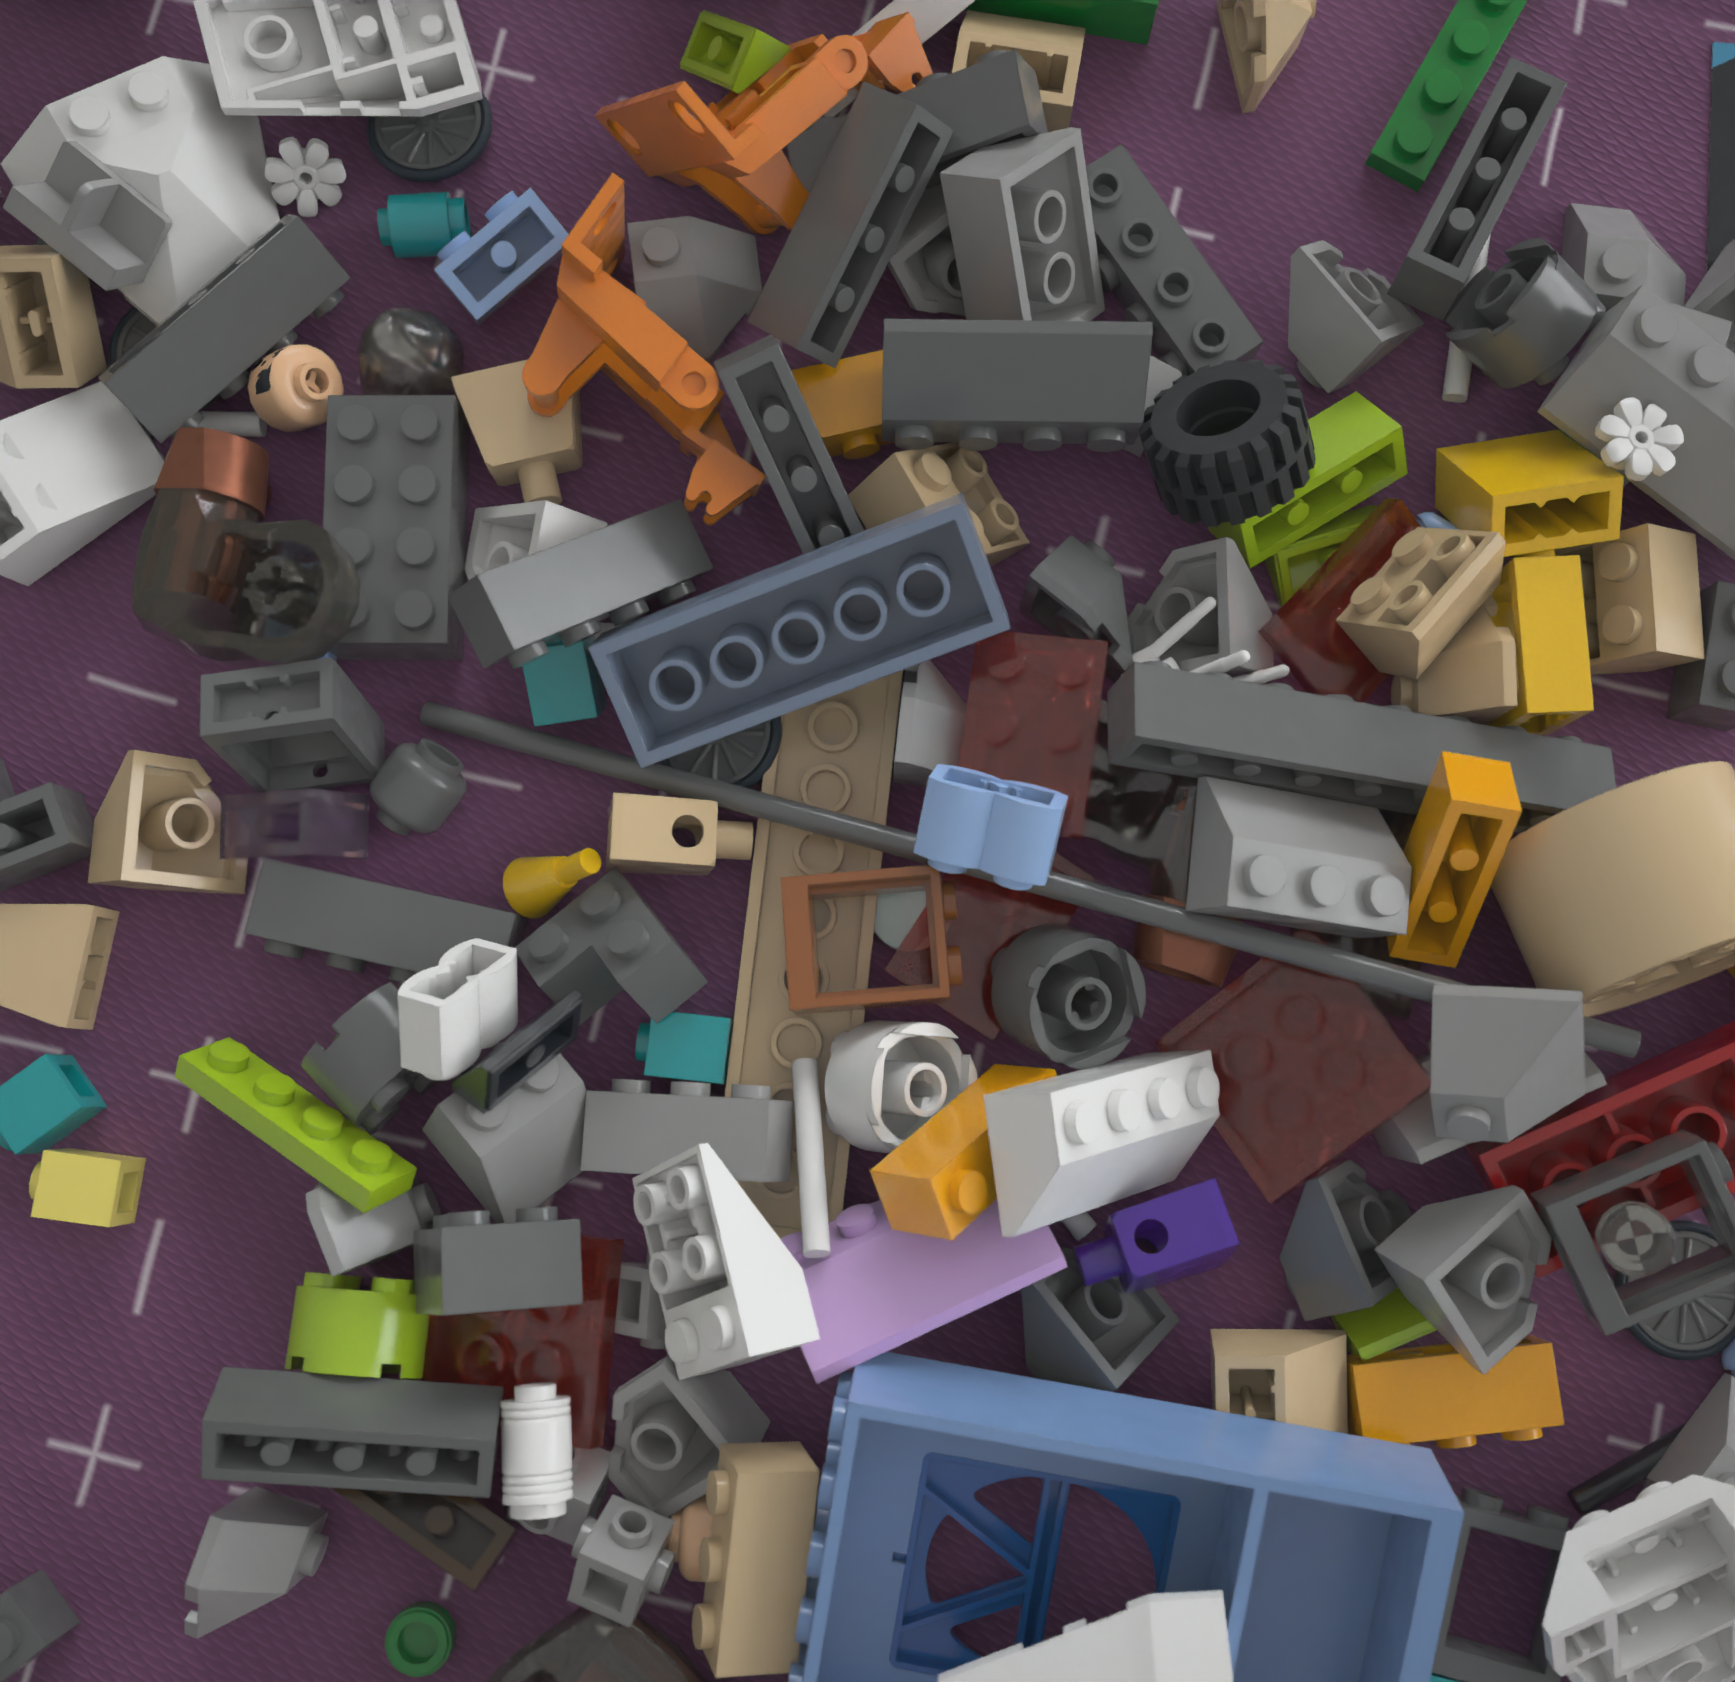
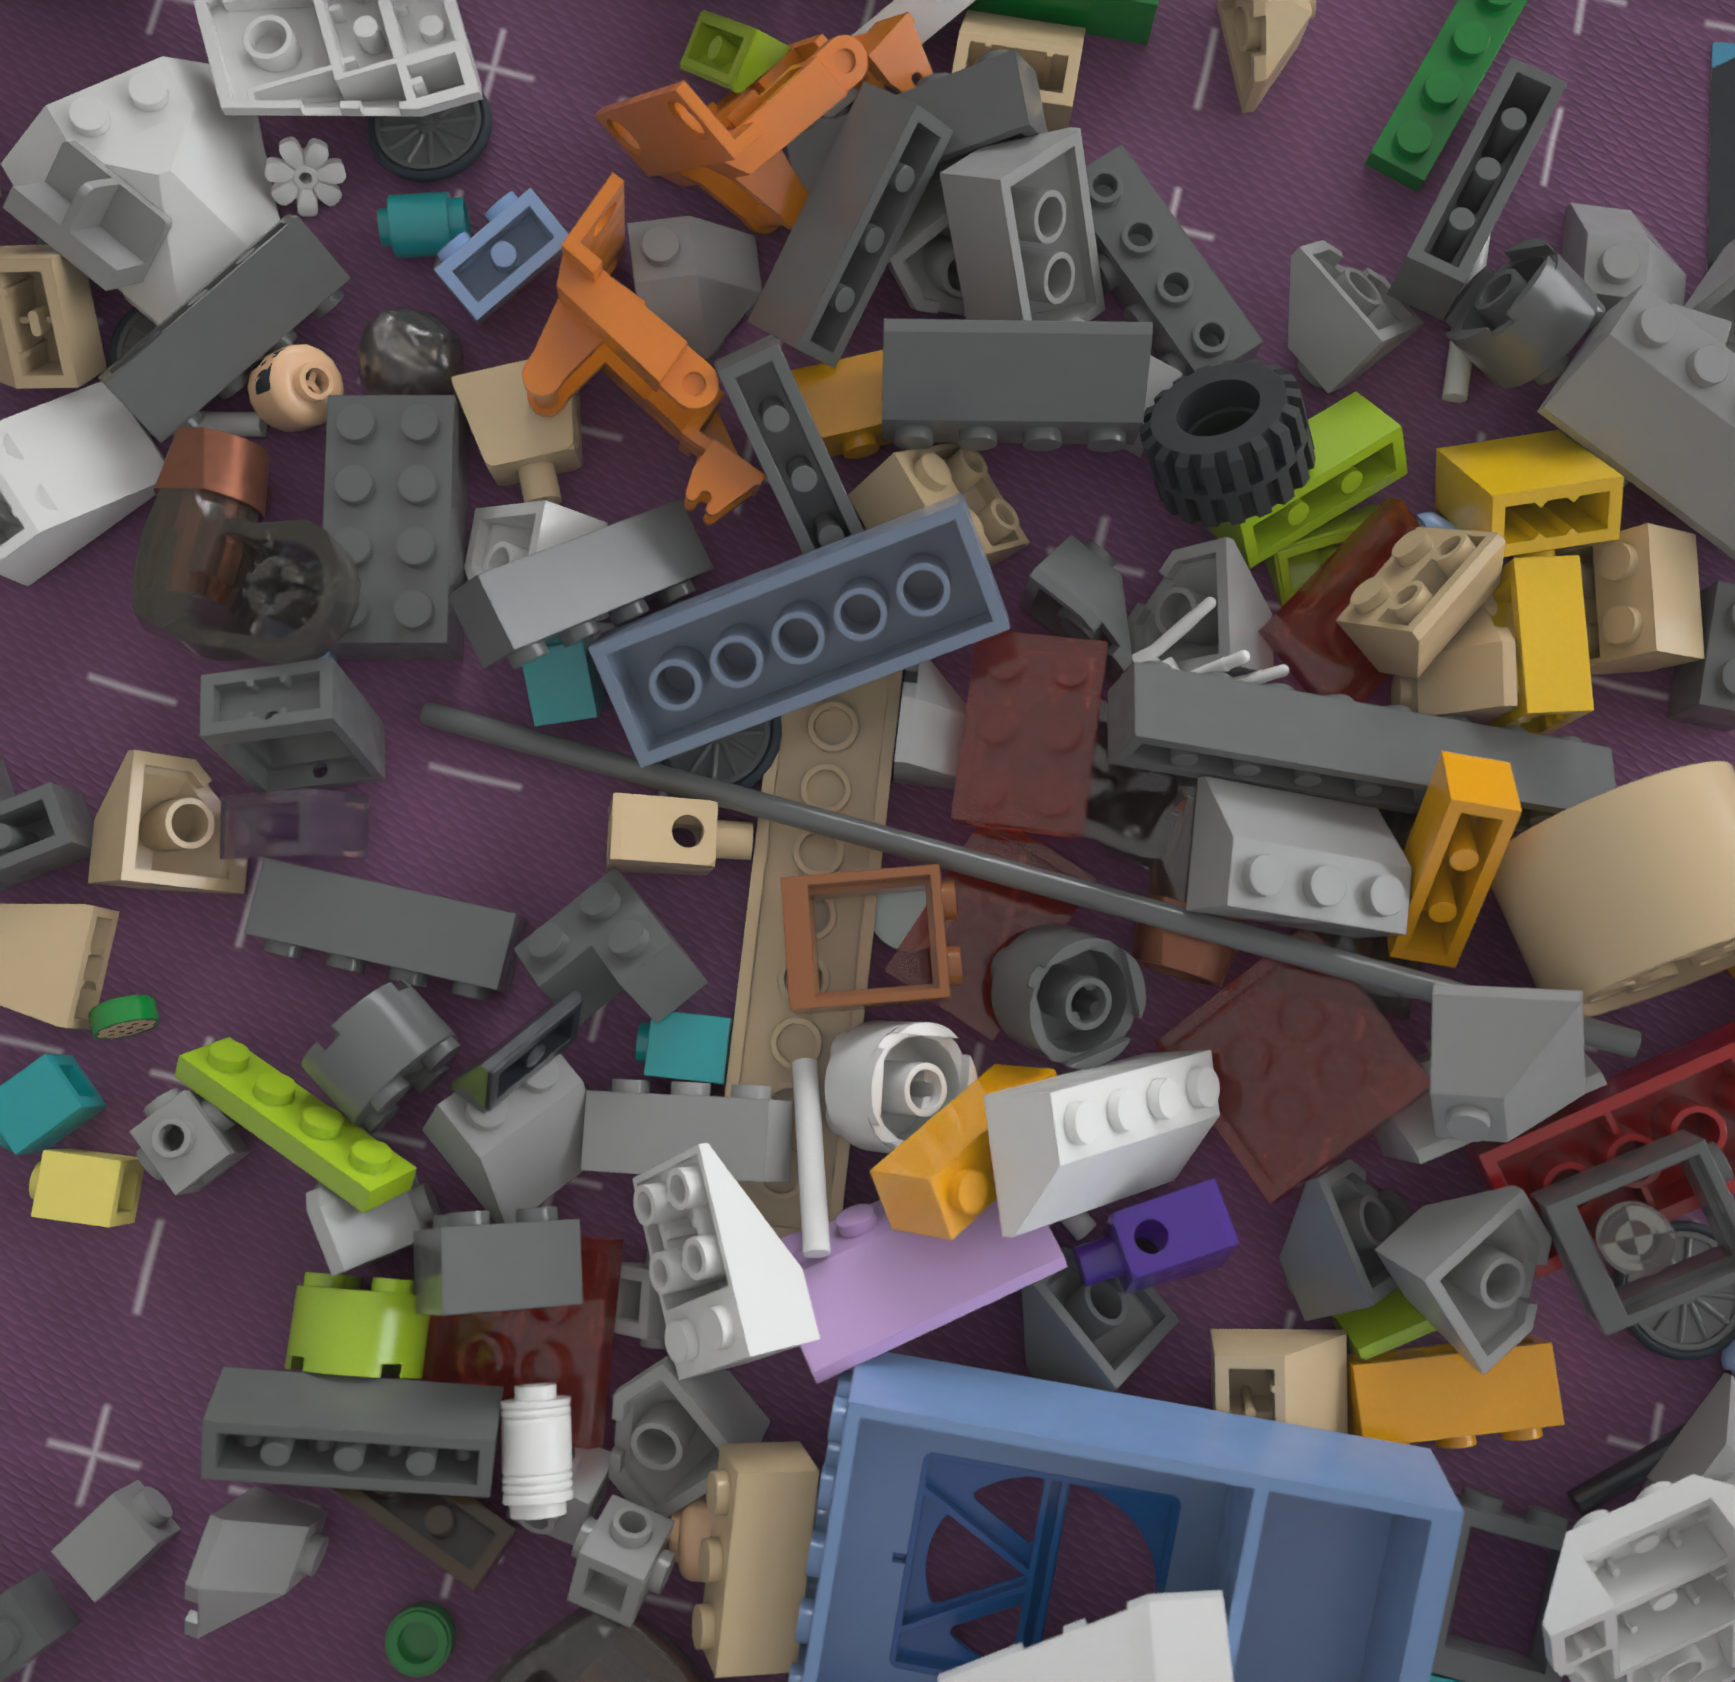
(117, 1539): none -> light grey brick
(123, 1017): none -> green tile
(187, 1141): none -> light grey brick
(418, 787): dark grey head -> none
(458, 1008): white brick -> none
(539, 883): yellow cone -> none
(989, 826): light blue brick -> none
(1638, 439): white plant -> none

